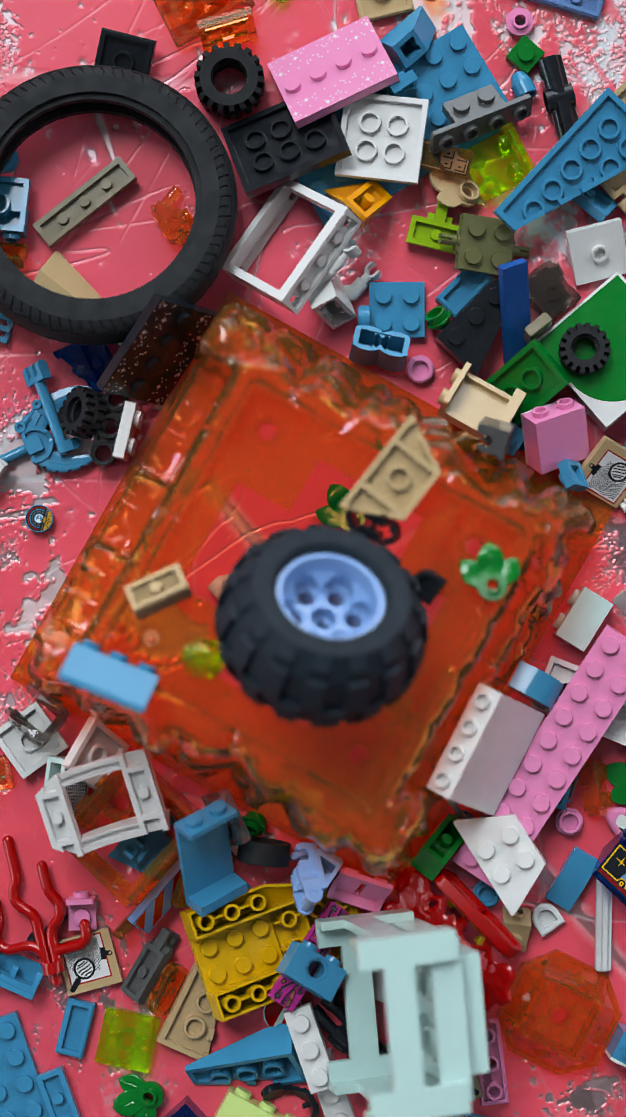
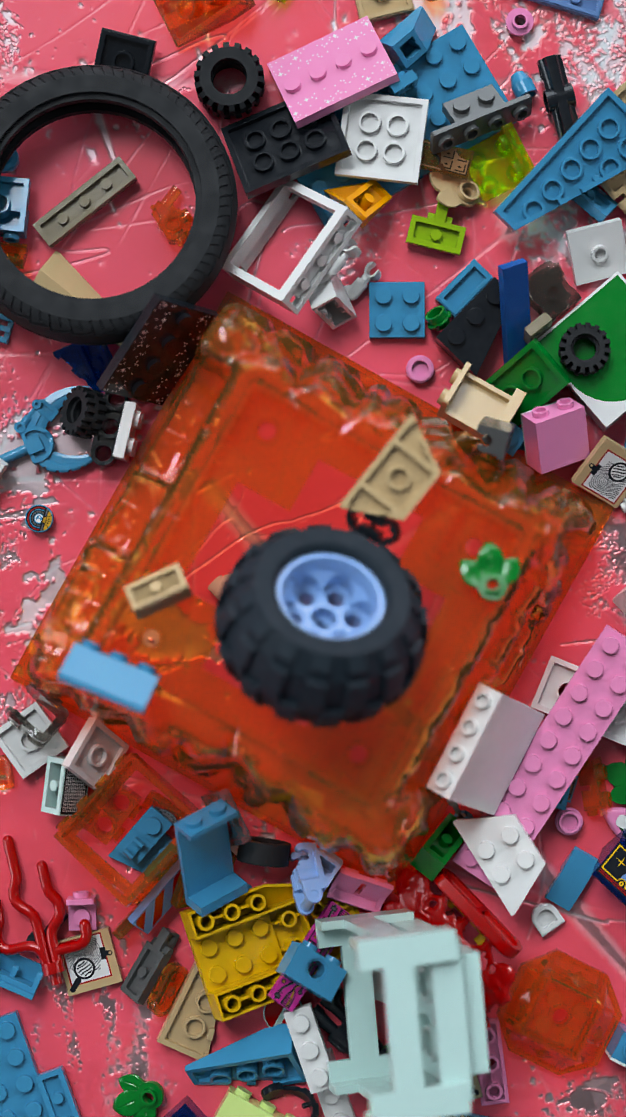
(35, 376): dark azure hinge -> none
(75, 1027): dark azure tile -> none
(127, 1039): clear neon green plate -> none
(143, 792): white wedge -> none
(202, 658): clear neon green head -> none
(229, 27): clear orange plate -> none
(255, 823): green plate -> none
(333, 513): green plate -> none
(363, 315): dark azure tile -> none
(379, 348): brick -> none
(430, 584): black tile -> none
(482, 244): olive plate -> none
(486, 894): dark azure plate -> none
(518, 924): tan bracket -> none
(525, 55): green plate -> none
(535, 685): dark azure brick -> none
(572, 475): dark azure plate -> none
(581, 618): light aqua brick -> none
(603, 928): white axle -> none

